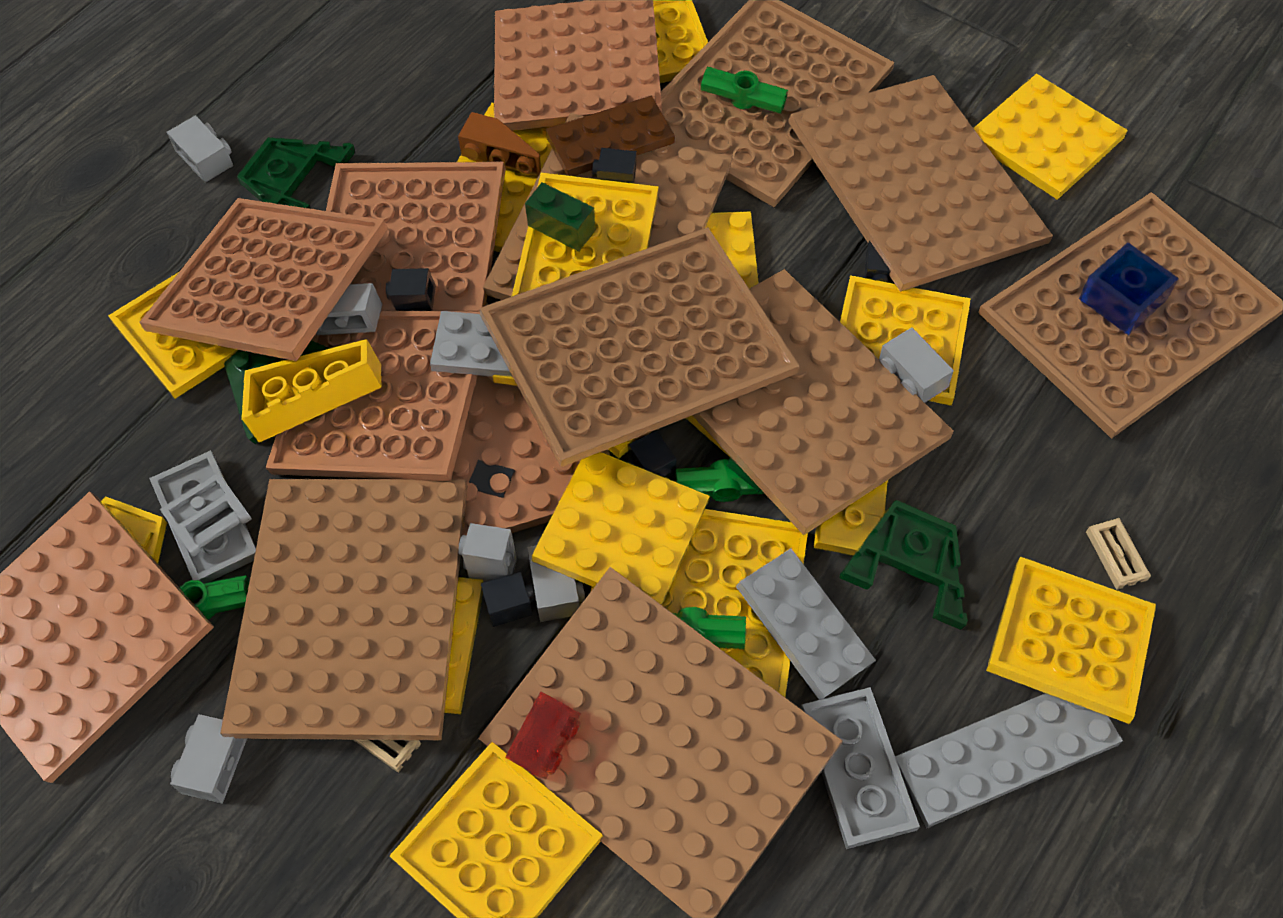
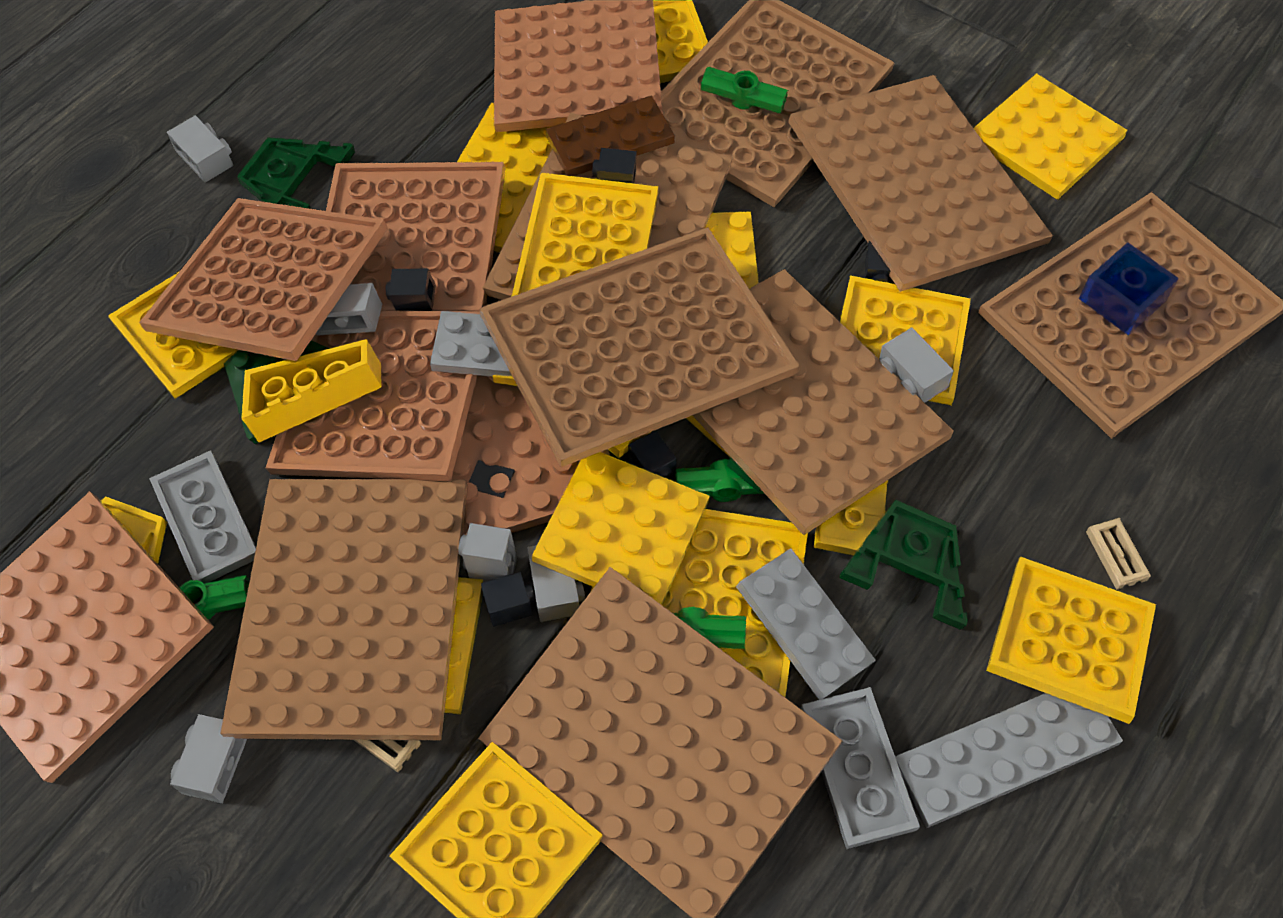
(201, 505): light grey plate -> none
(492, 141): dark orange slope -> none
(544, 736): clear red bracket -> none
(560, 216): dark green brick -> none

